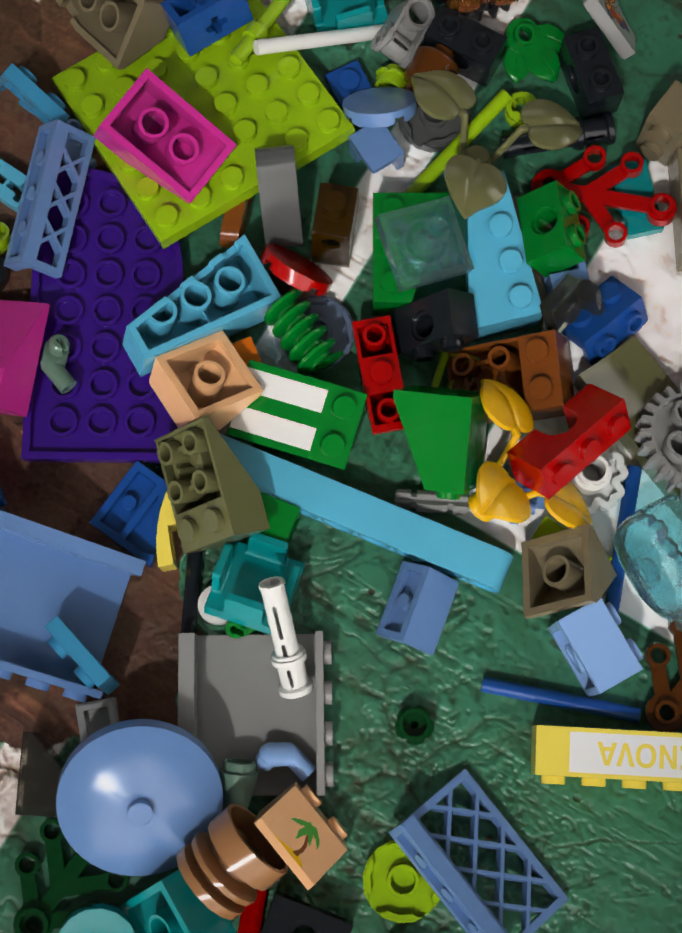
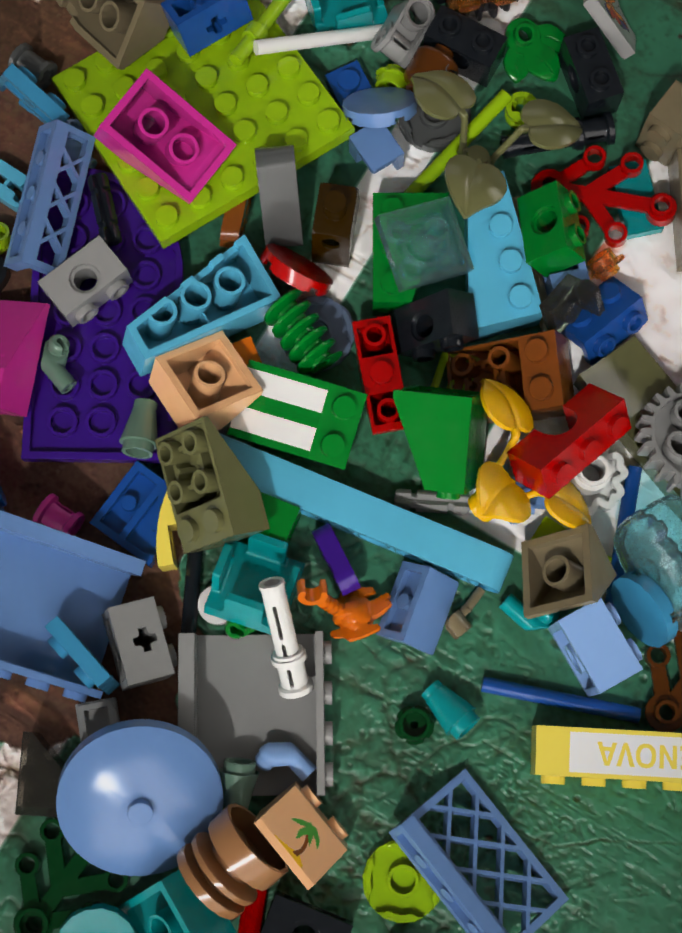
(40, 68): none -> dark grey bush
(58, 516): none -> dark pink bush
(93, 262): none -> light grey brick
(104, 209): none -> black axle
(132, 664): none -> light grey brick
(140, 430): none -> sand green cone
(335, 559): none -> dark purple beam
(350, 612): none -> orange piece
(450, 710): none -> teal cone
(457, 622): none -> dark tan hand
(514, 609): none -> teal arm
(604, 265): none -> clear orange plate
(644, 609): none -> dark azure tile

